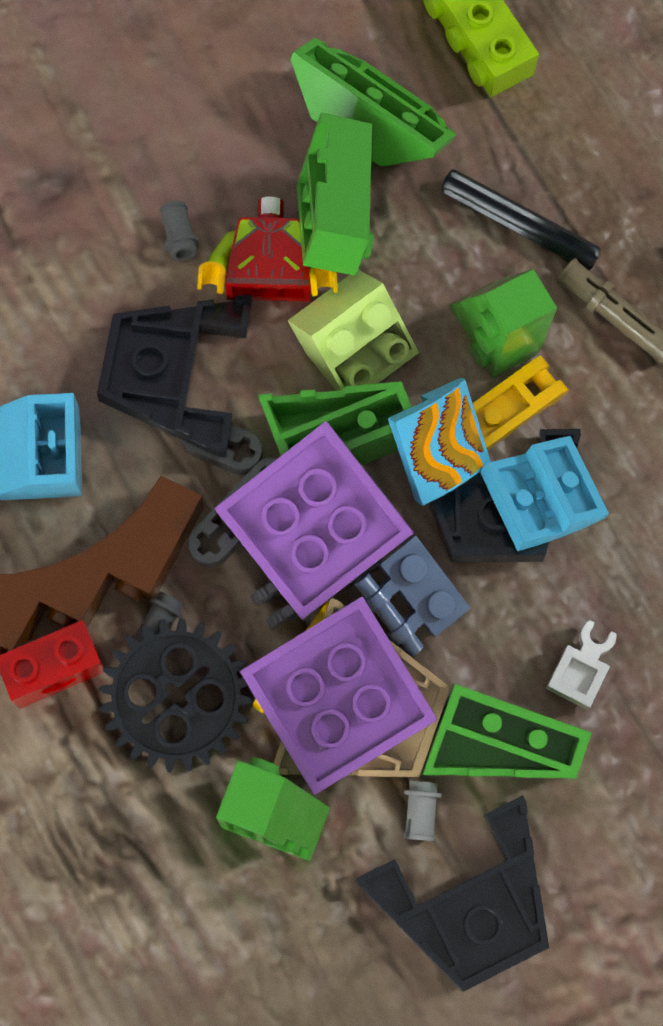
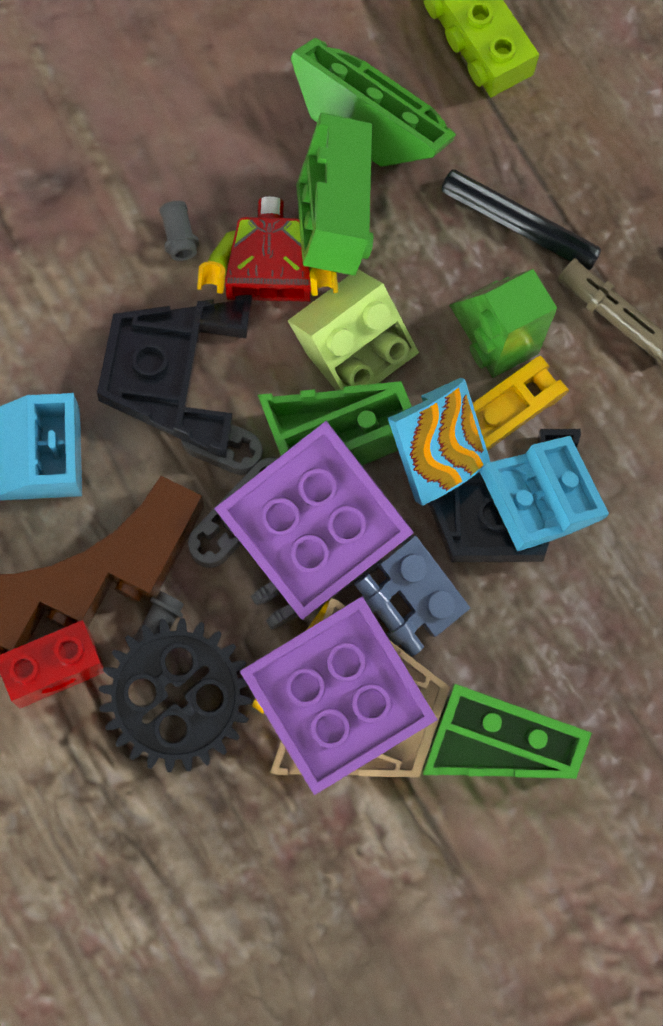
(271, 809): bright green wedge -> none
(421, 810): light grey pin -> none
(481, 922): black wing -> none
(580, 671): white plate -> none

